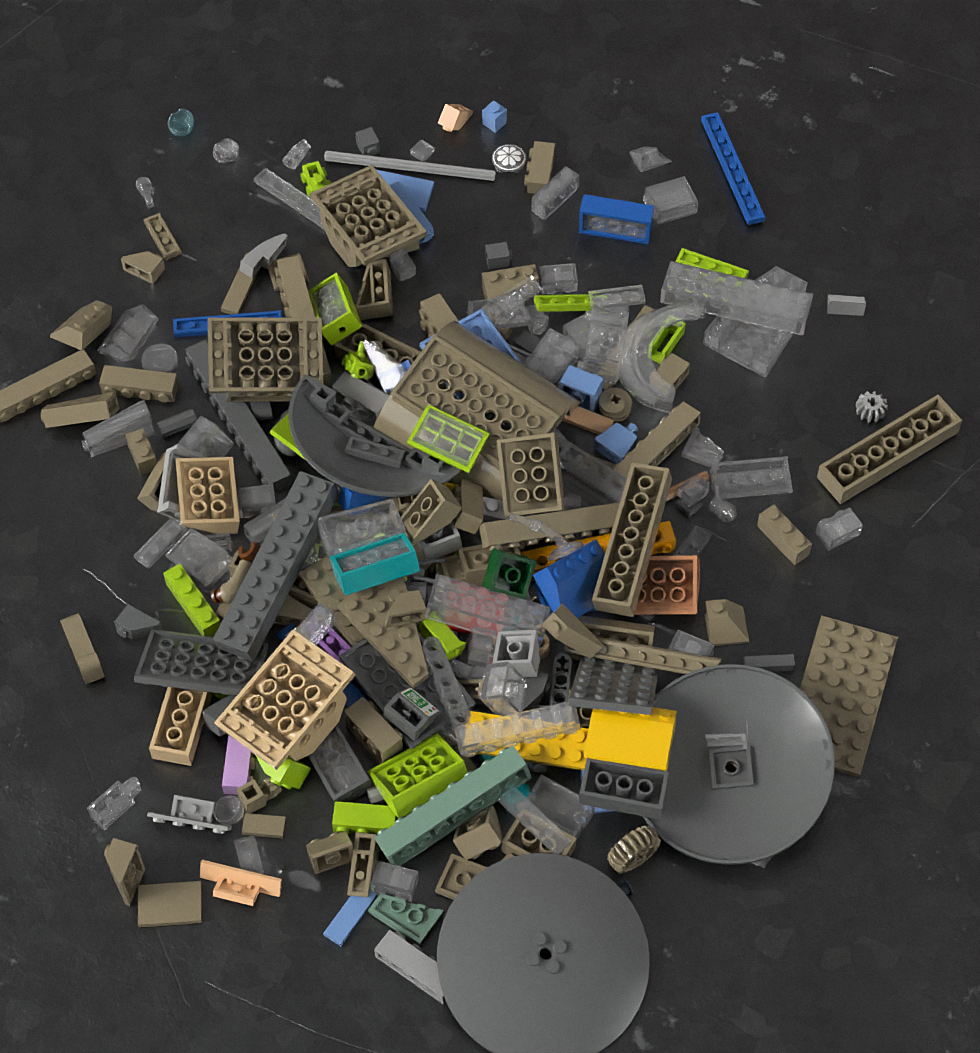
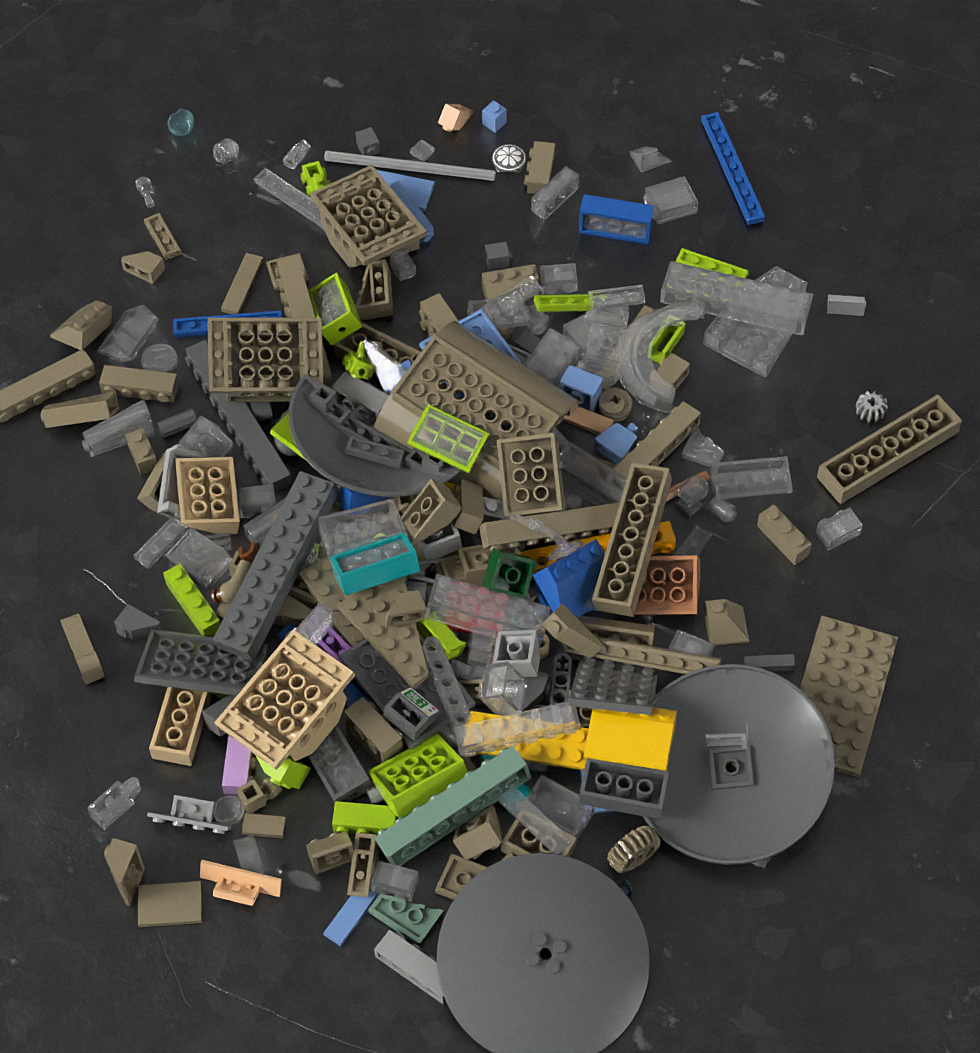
(263, 255): light grey slope -> none

